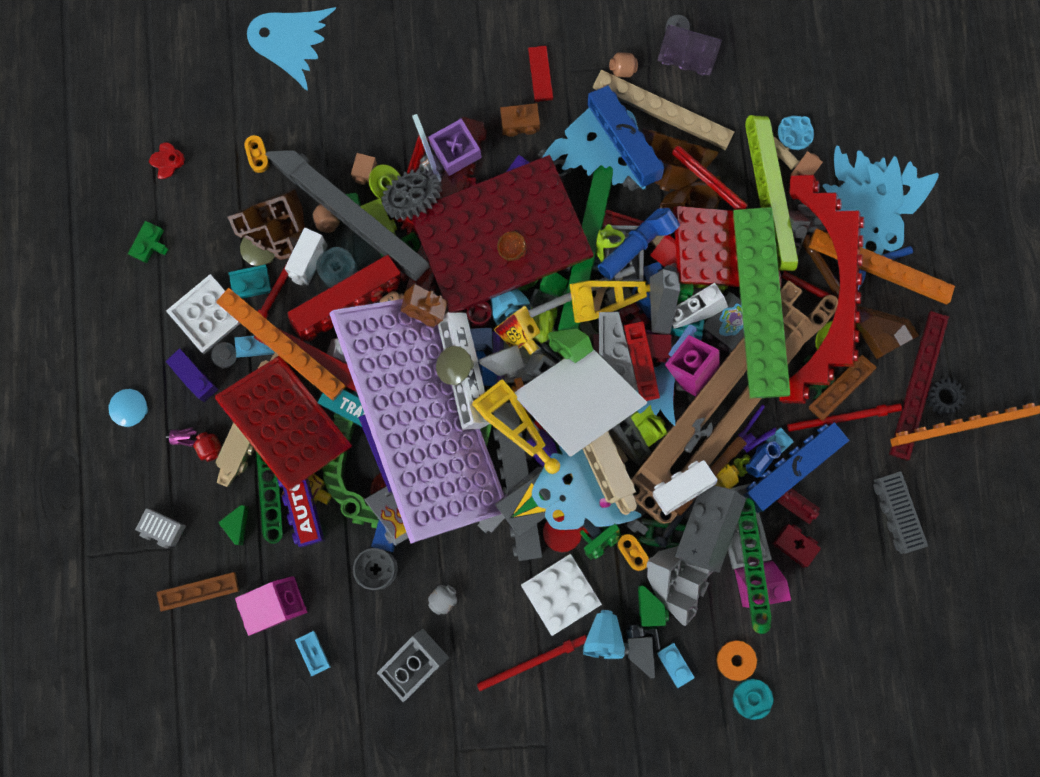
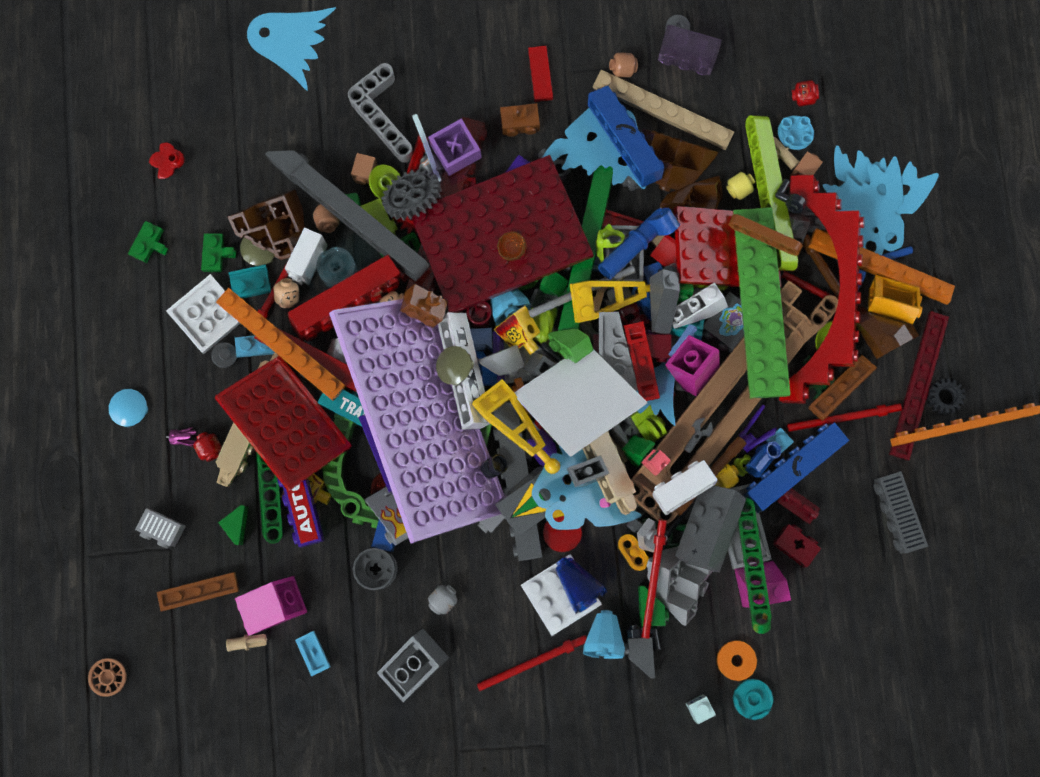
(107, 677): none -> nougat wheel
(191, 375): dark purple slope -> none
(214, 252): none -> green plate
(246, 642): none -> tan axle
(256, 155): light orange plate -> none
(286, 293): none -> light nougat head
(376, 116): none -> light grey beam
(494, 466): none -> black wheel
(578, 584): none -> clear blue cone
(588, 472): none -> dark grey slope
(601, 540): green plate -> none
(637, 450): none -> green slope
(646, 535): none -> light grey slope
(656, 461): none -> coral leg
(659, 541): none -> red bar
(675, 665): medium azure plate -> none
(700, 709): none -> light aqua brick
(709, 178): red axle -> none
(740, 185): none -> light yellow head
(765, 234): none -> dark orange beam
(794, 202): none -> black plate
(805, 93): none -> red head
(885, 287): none -> light orange window

